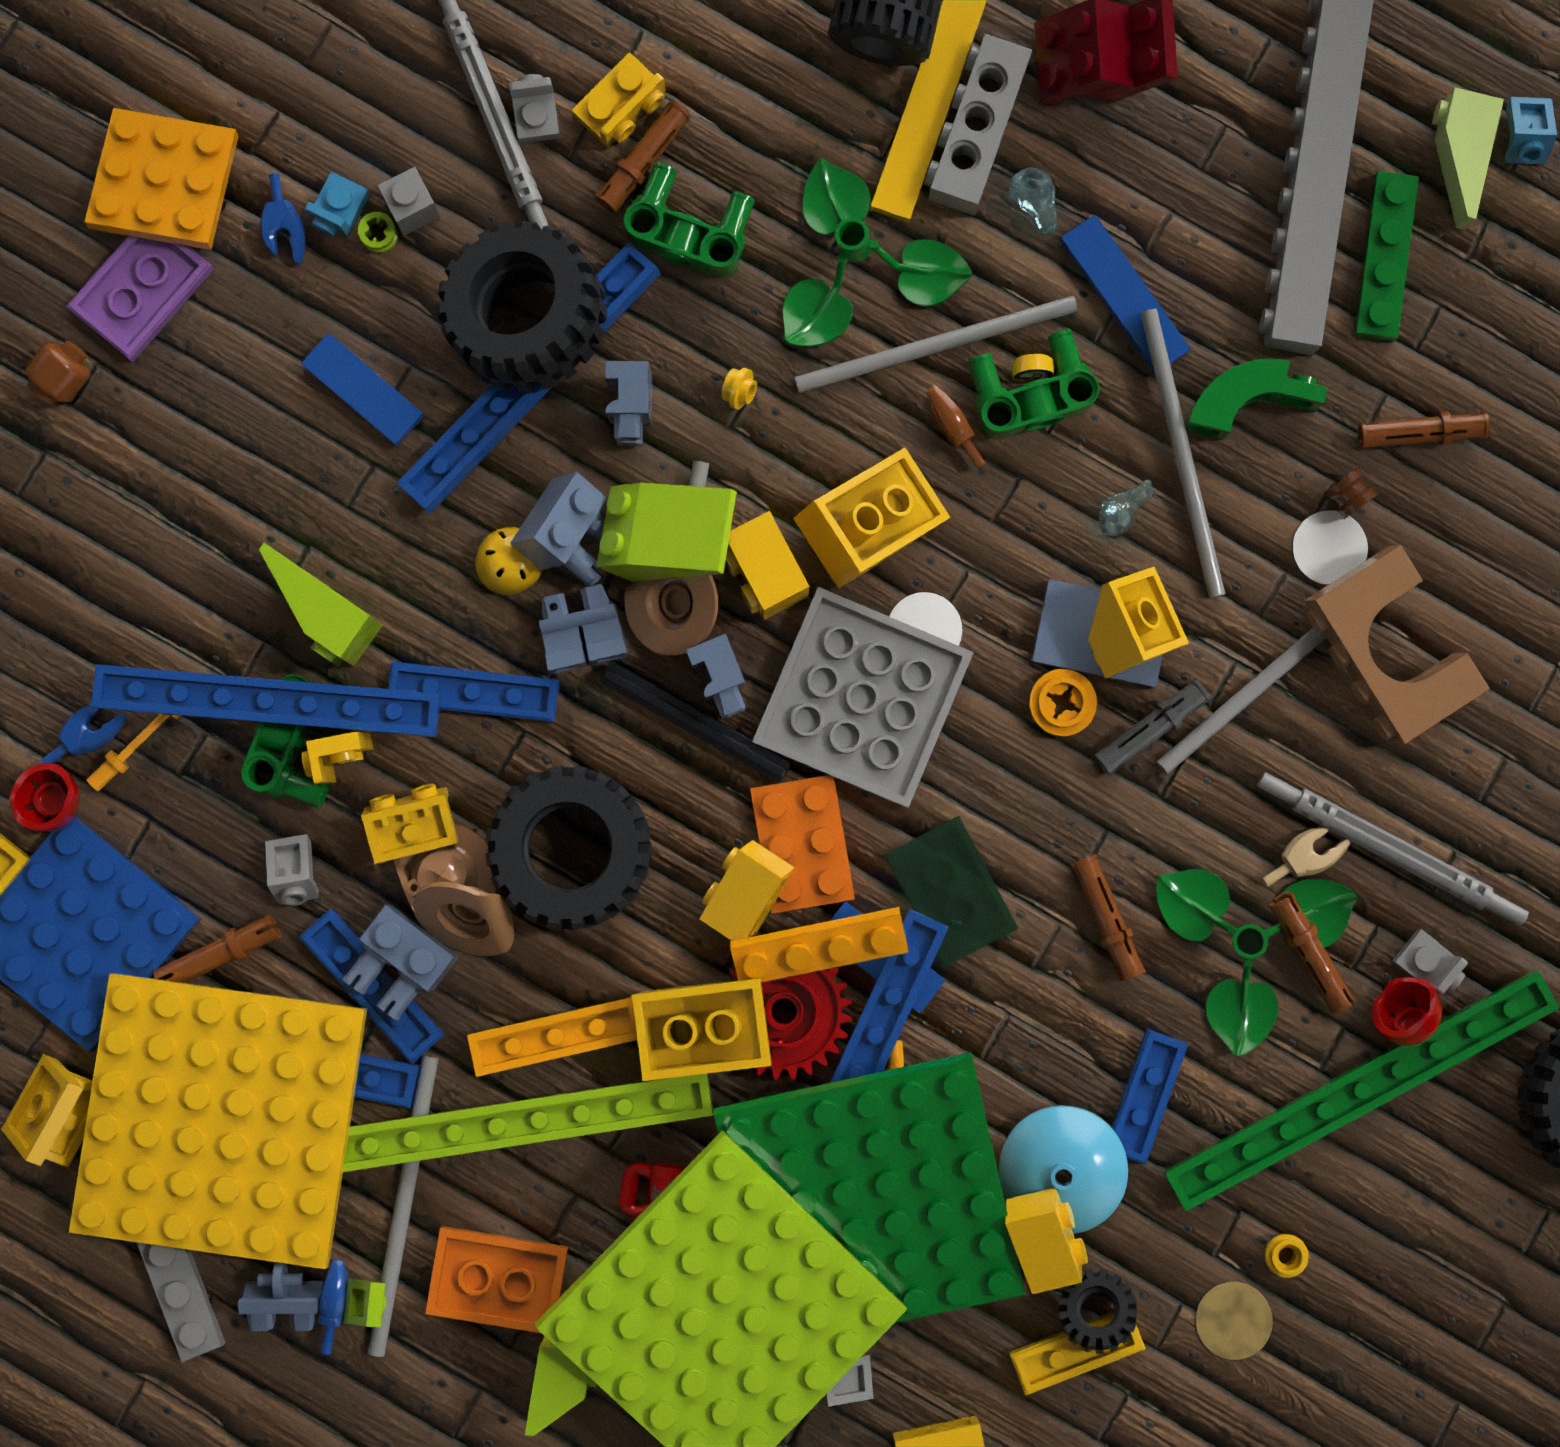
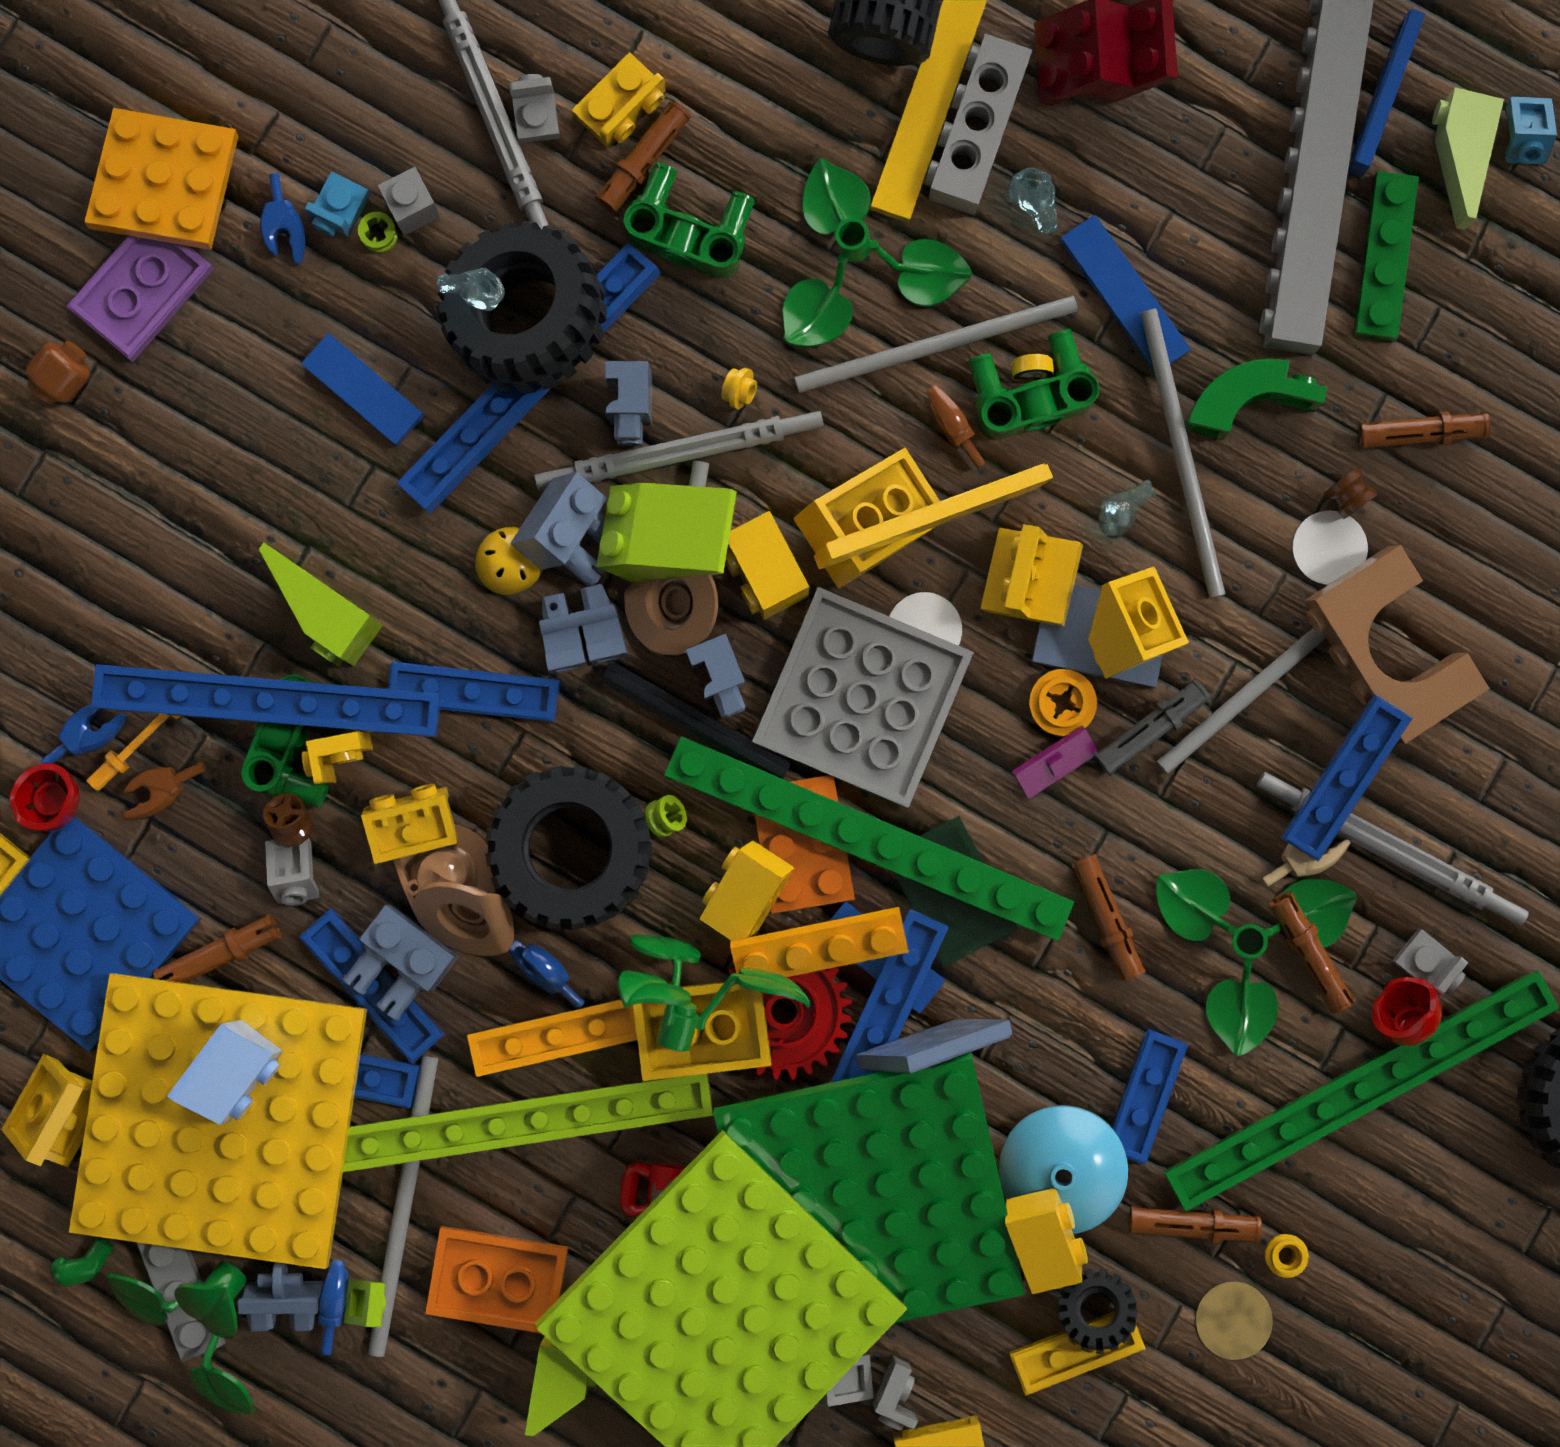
(84, 1269): none -> green arm
(163, 787): none -> dark orange hand
(207, 1303): none -> green plant
(227, 1073): none -> light blue slope
(279, 815): none -> reddish brown wheel
(477, 287): none -> clear light blue animal
(544, 970): none -> blue hand
(673, 821): none -> lime bush
(680, 1014): none -> green plant
(686, 449): none -> light grey axle
(869, 839): none -> green plate
(894, 1387): none -> light grey bracket
(932, 516): none -> yellow tile
(934, 1045): none -> sand blue tile
(1031, 576): none -> yellow bracket
(1055, 762): none -> magenta piece
(1210, 1226): none -> dark orange pin
(1346, 777): none -> blue tile
(1385, 93): none -> blue tile

